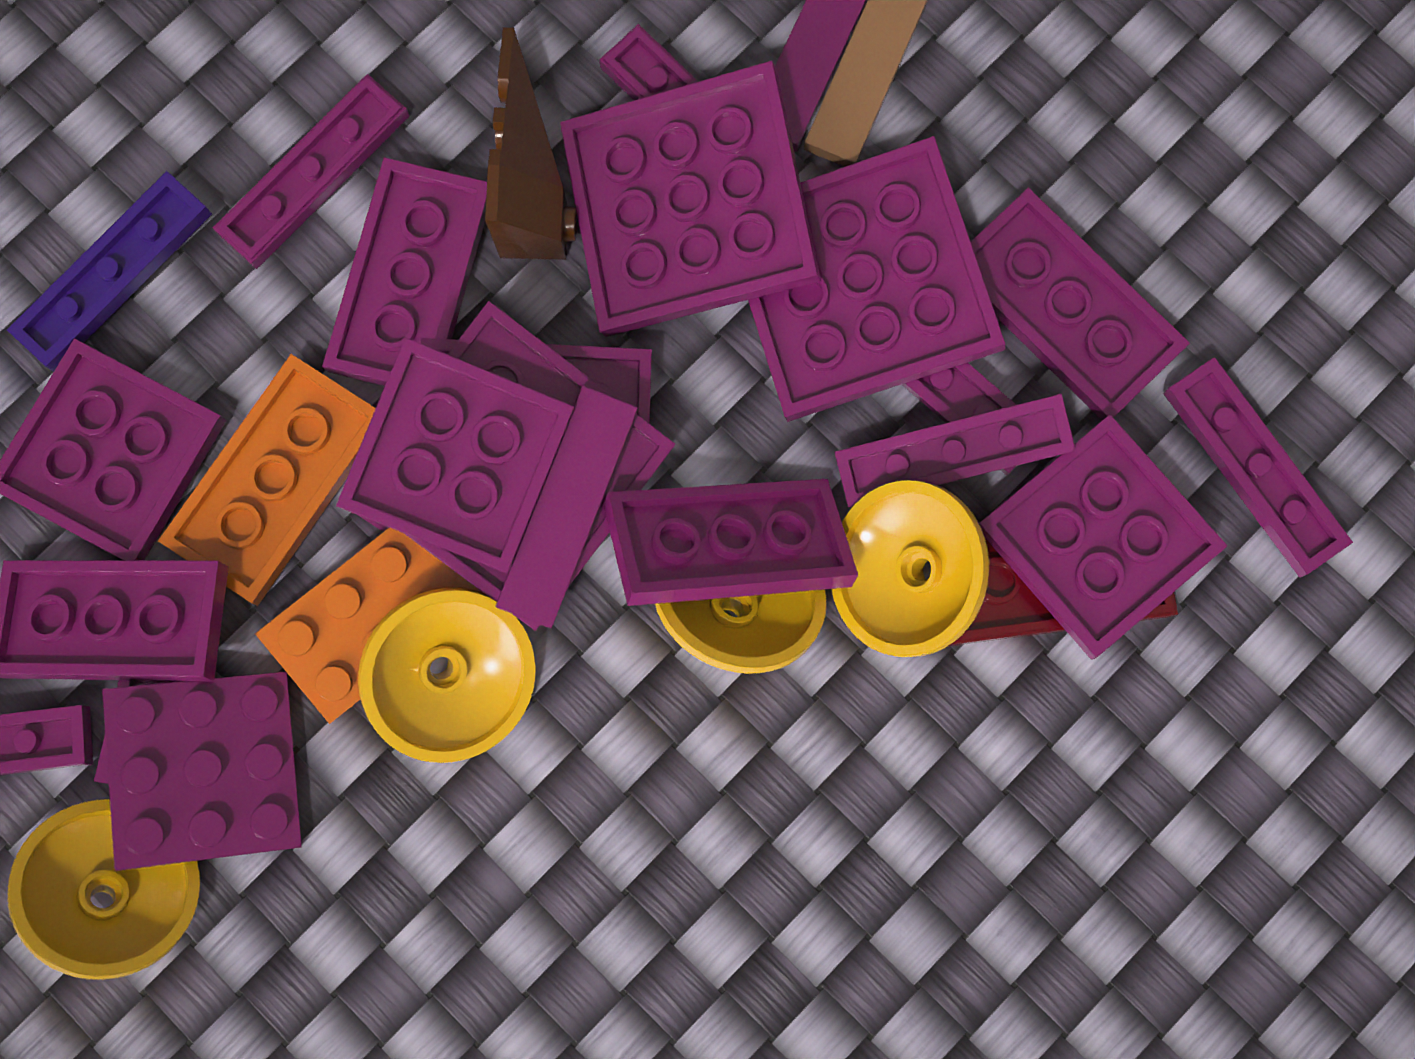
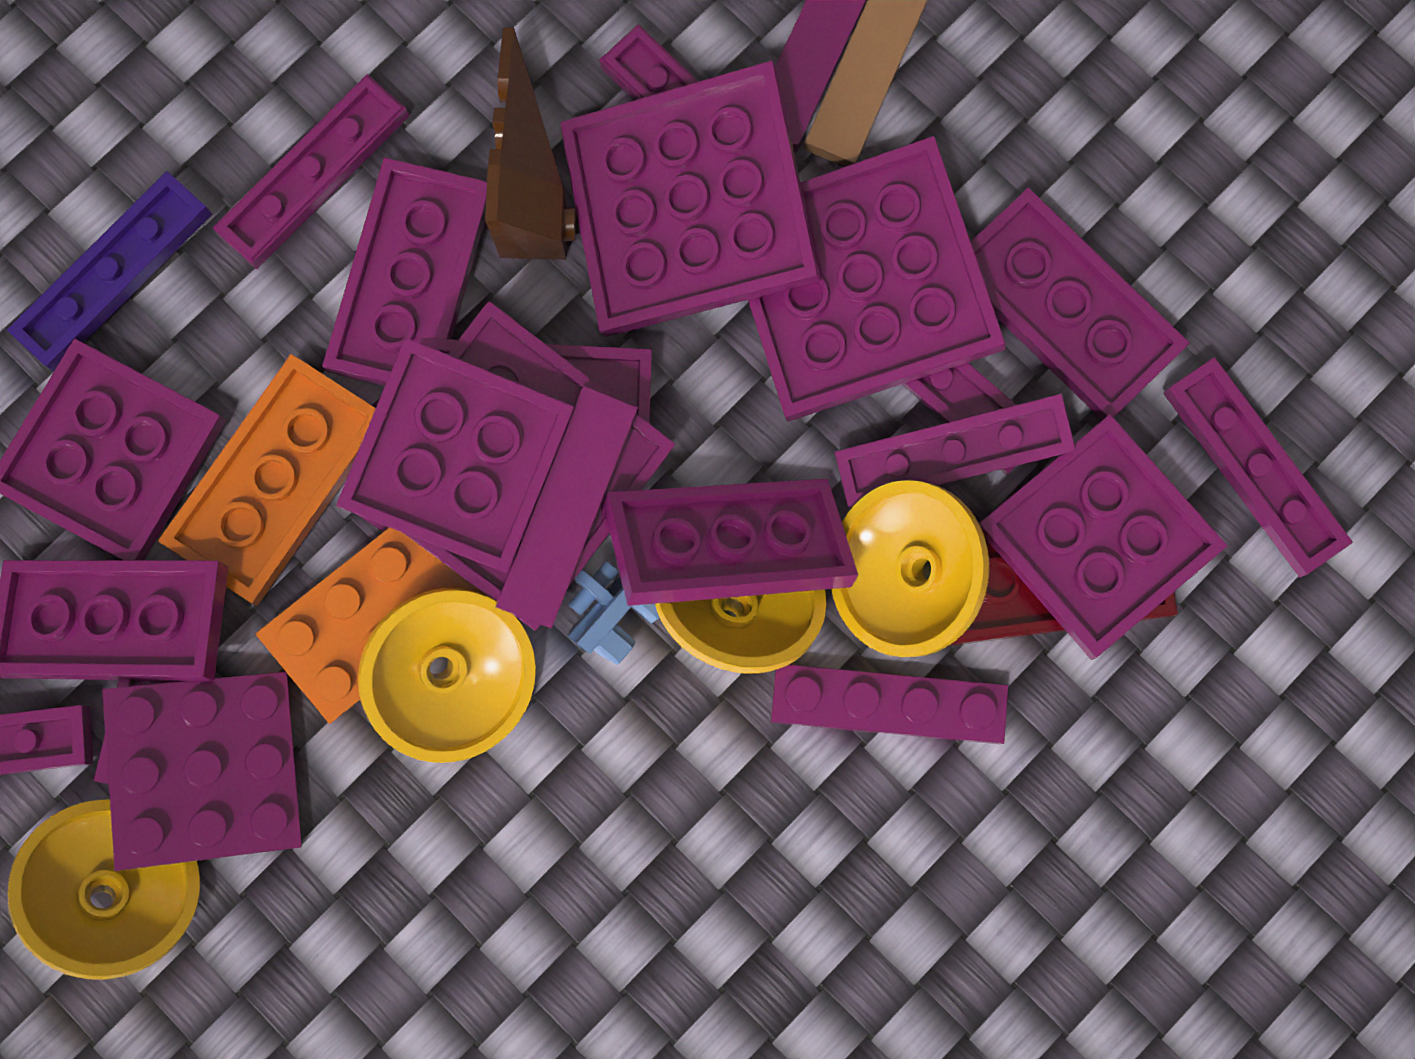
(598, 627): none -> medium blue hips
(890, 704): none -> magenta plate

